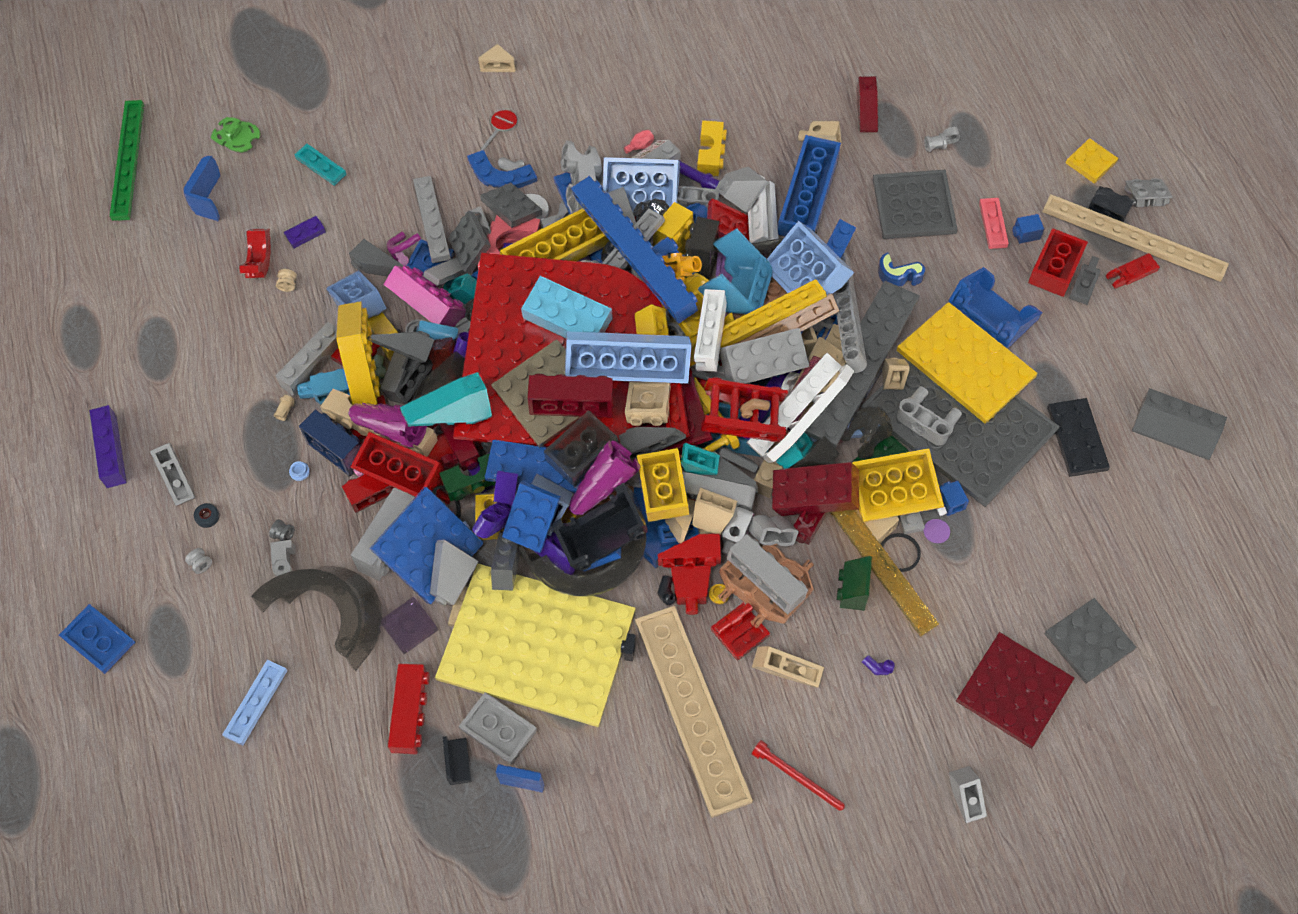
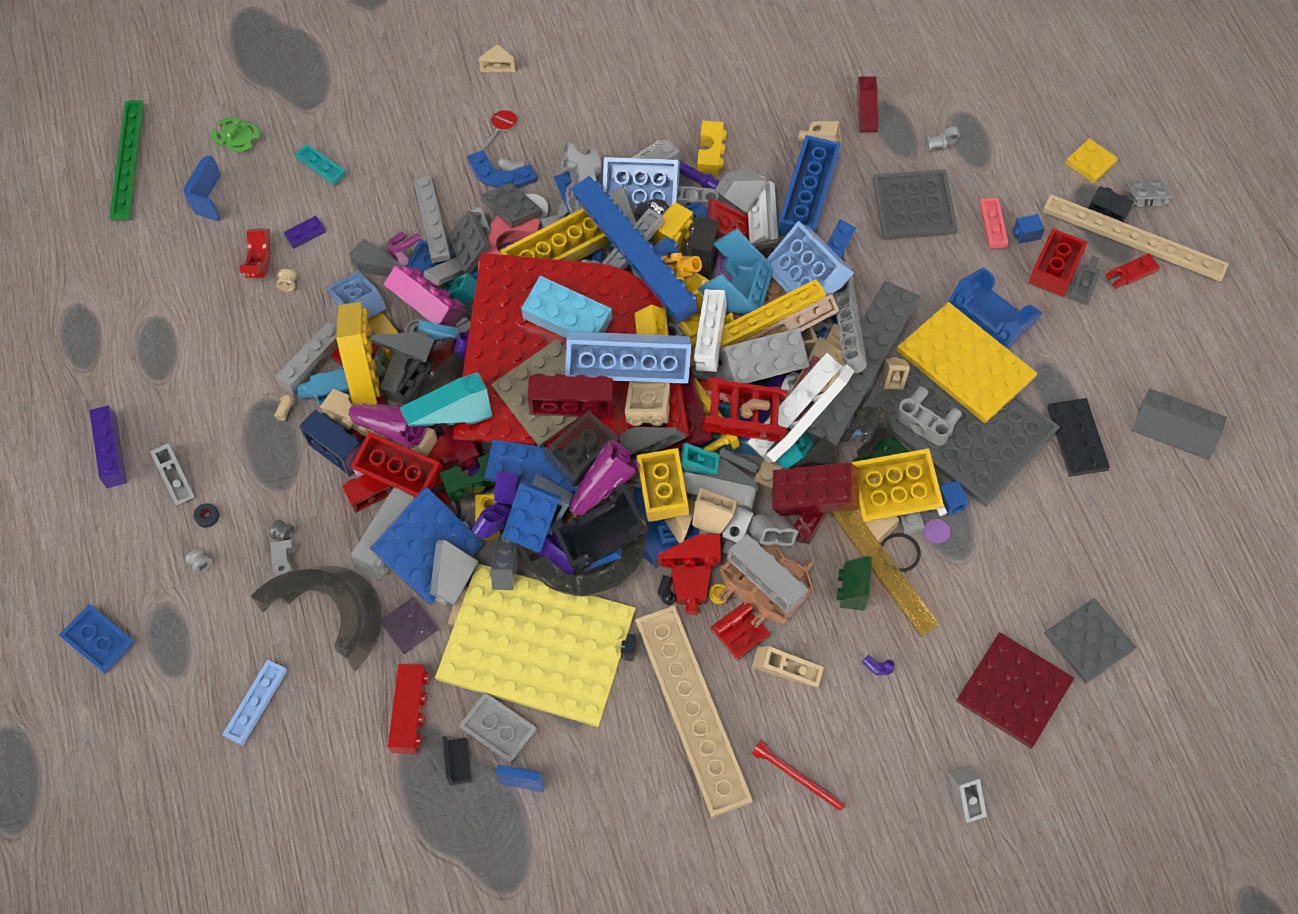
(299, 471): light blue plate -> none
(640, 141): coral piece -> none
(900, 274): blue animal -> none

